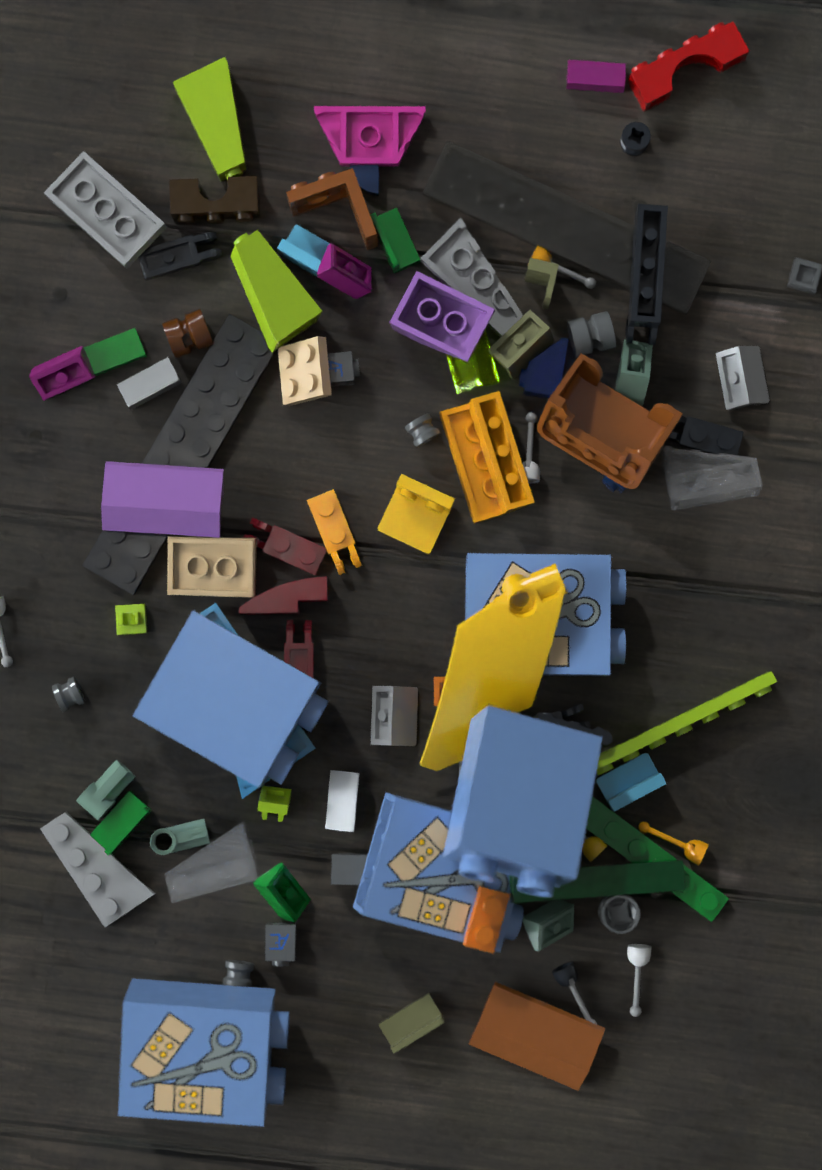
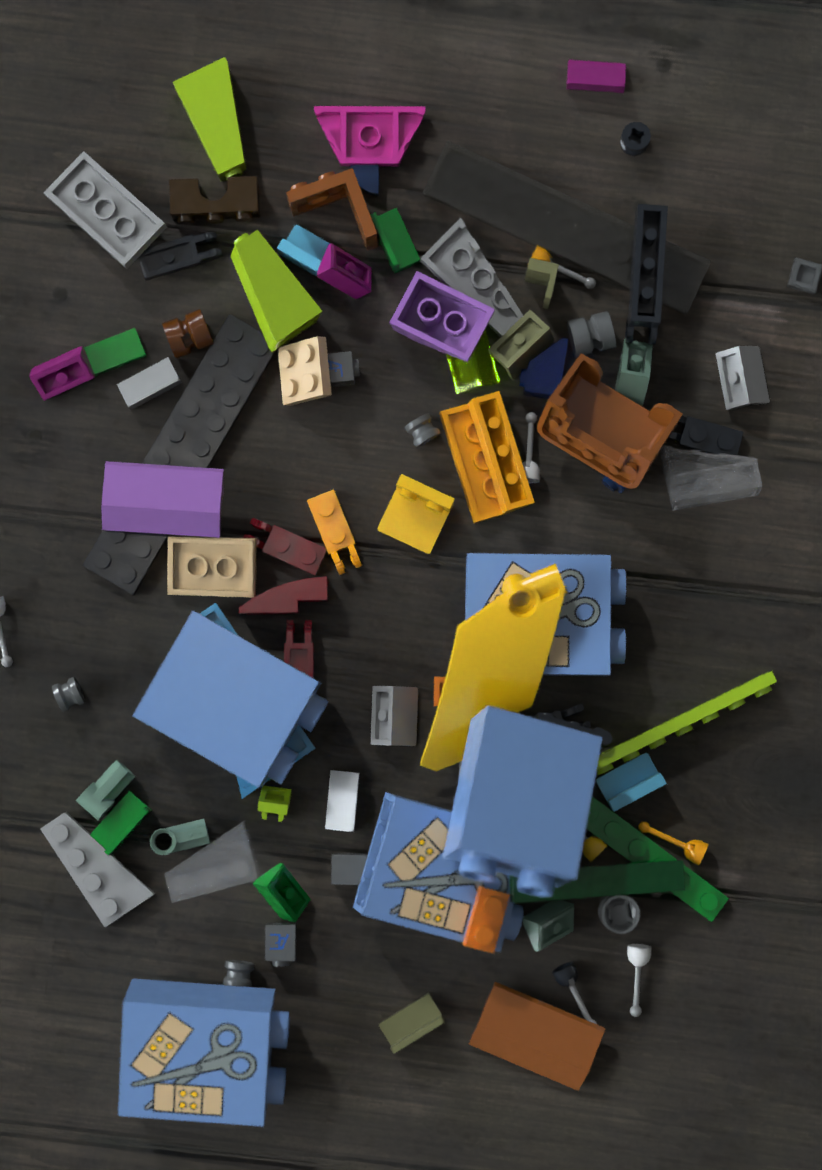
(131, 619): lime tile -> none
(719, 49): red arch -> none

